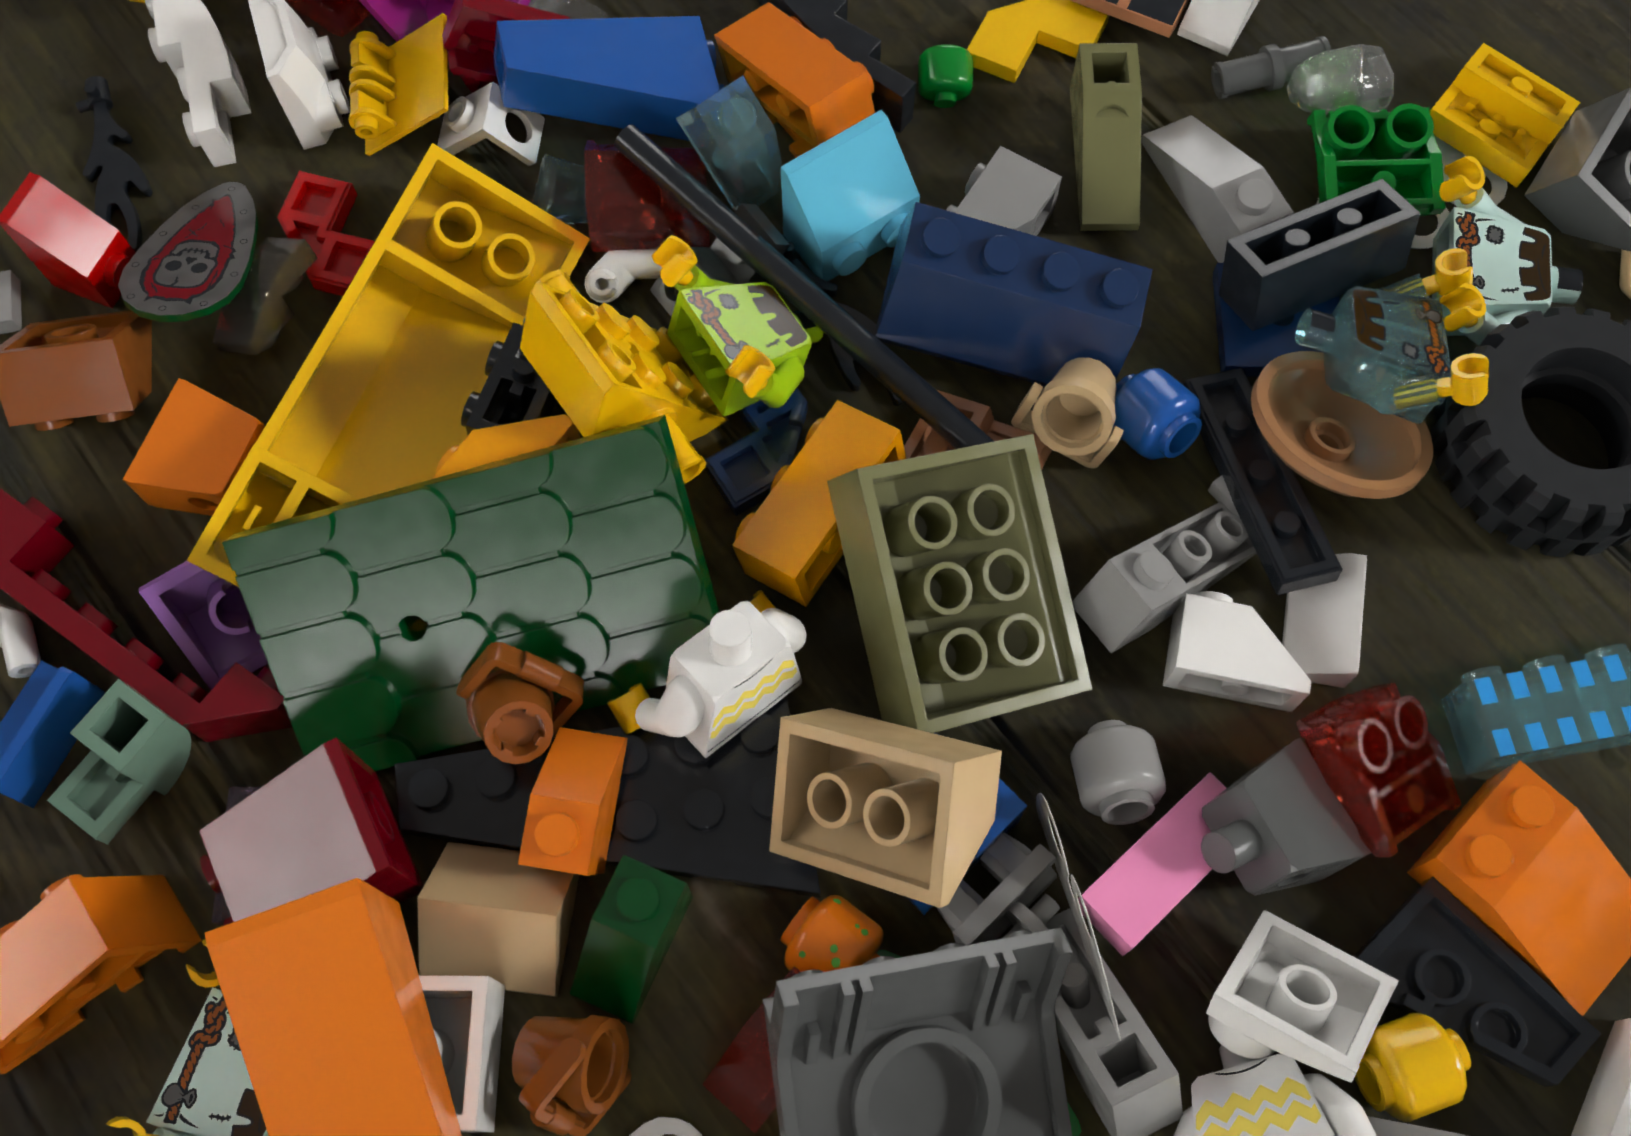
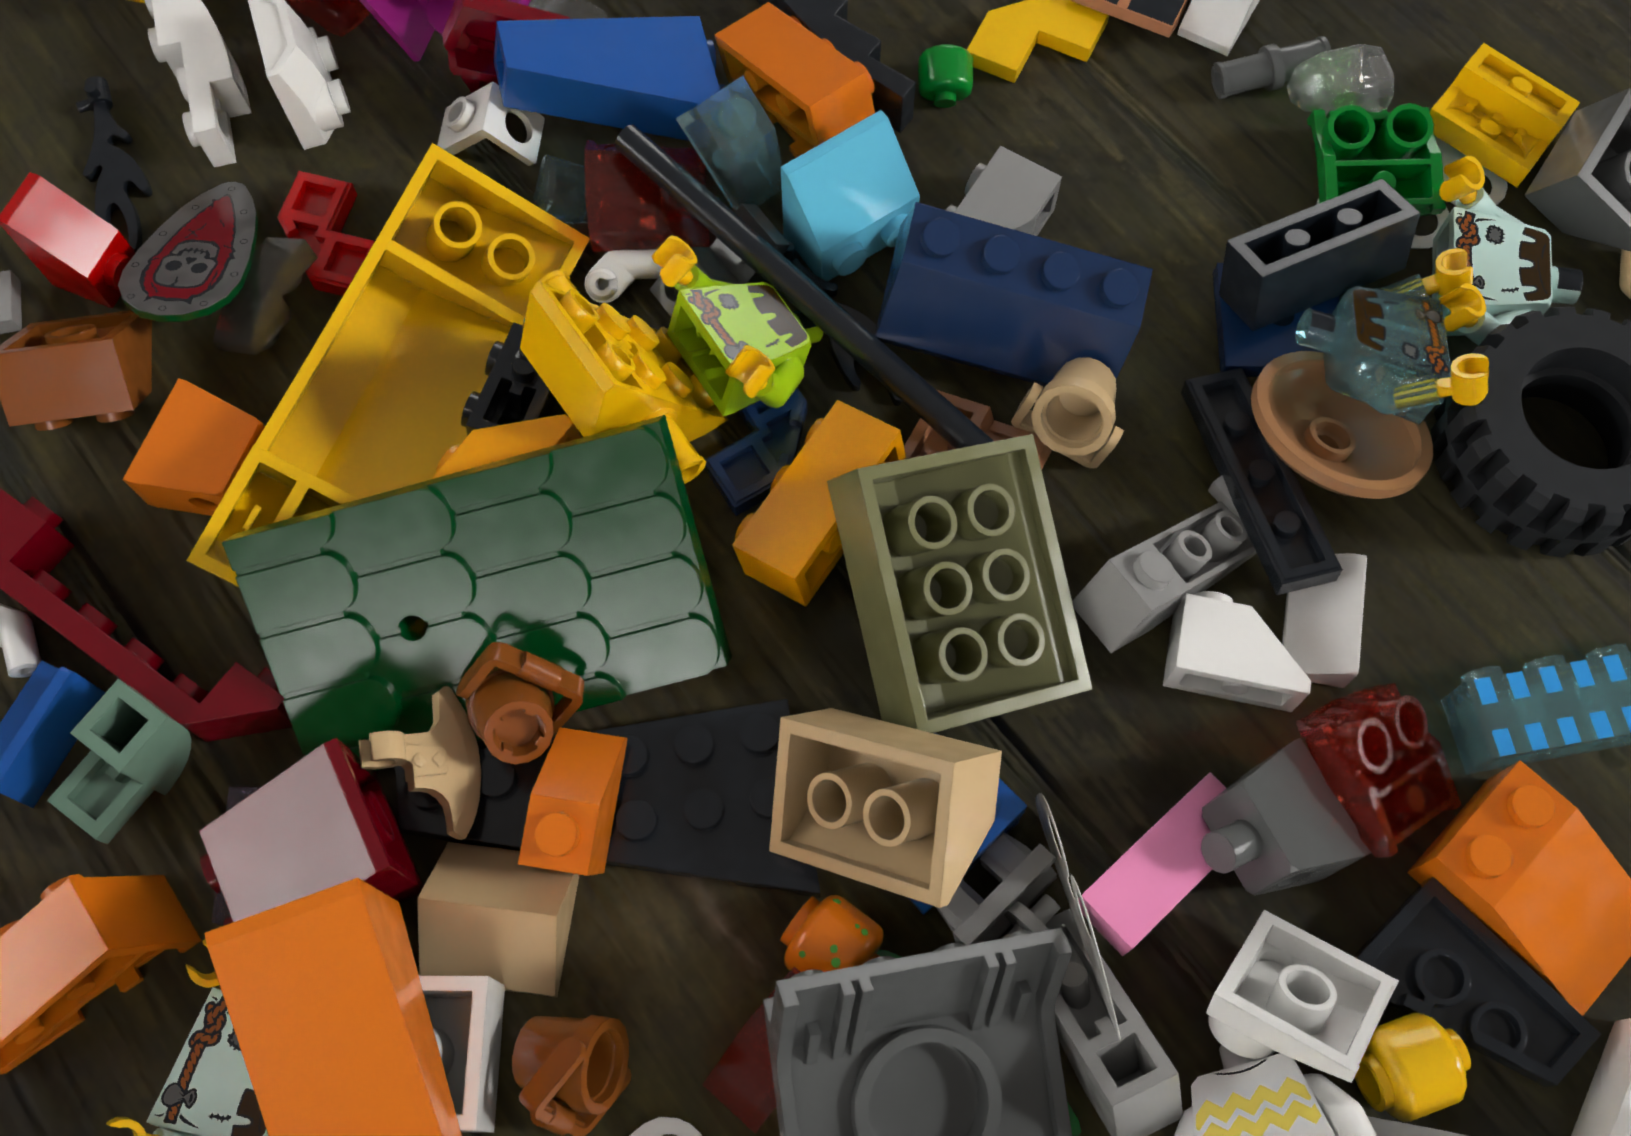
(205, 620): medium lavender slope -> none
(398, 84): yellow hinge -> none
(435, 761): none -> tan piece
(629, 938): dark green slope -> none
(721, 677): white torso -> none
(1107, 135): olive slope -> none
(1118, 772): light grey head -> none
(1156, 414): blue head -> none
(1214, 182): light grey slope -> none

